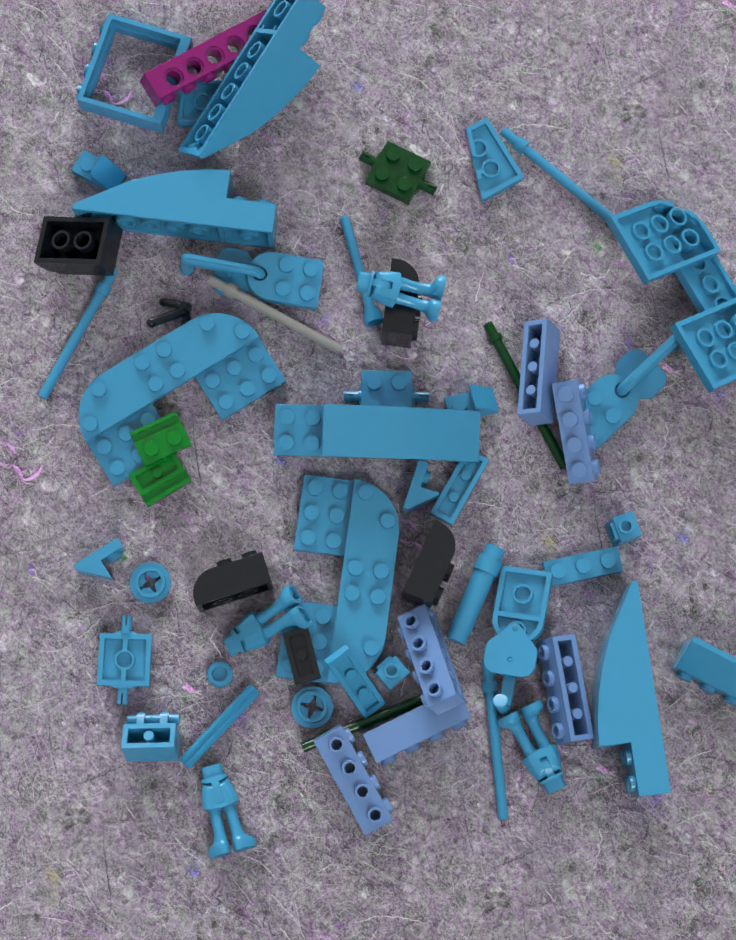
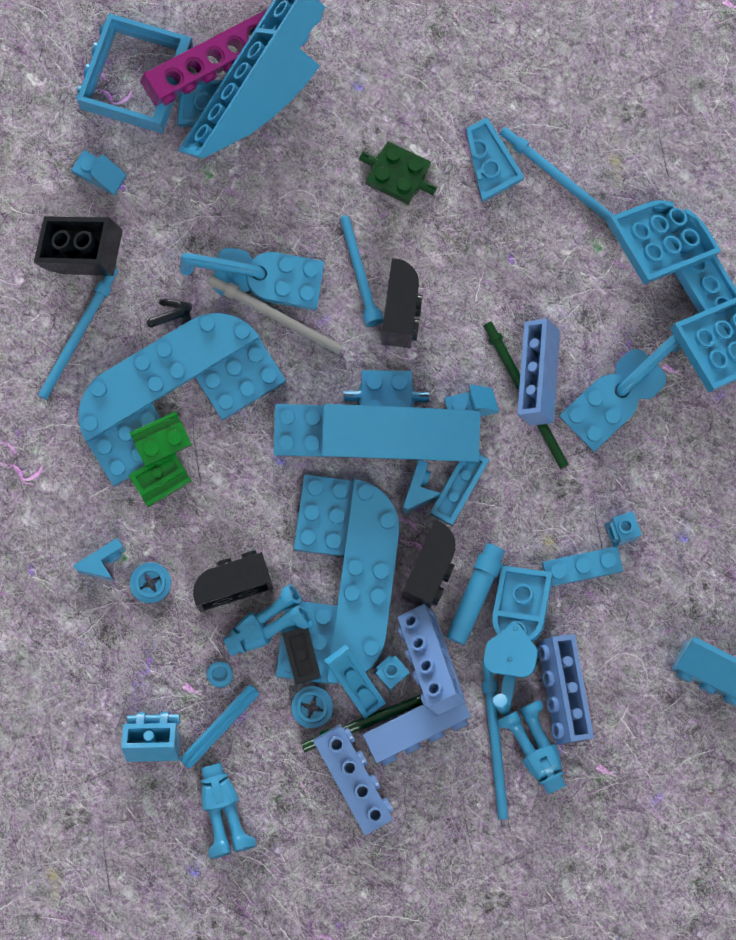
(124, 660): dark azure plate -> none
(188, 207): dark azure slope -> none
(386, 290): dark azure piece -> none
(575, 431): medium blue brick -> none
(625, 700): dark azure slope -> none

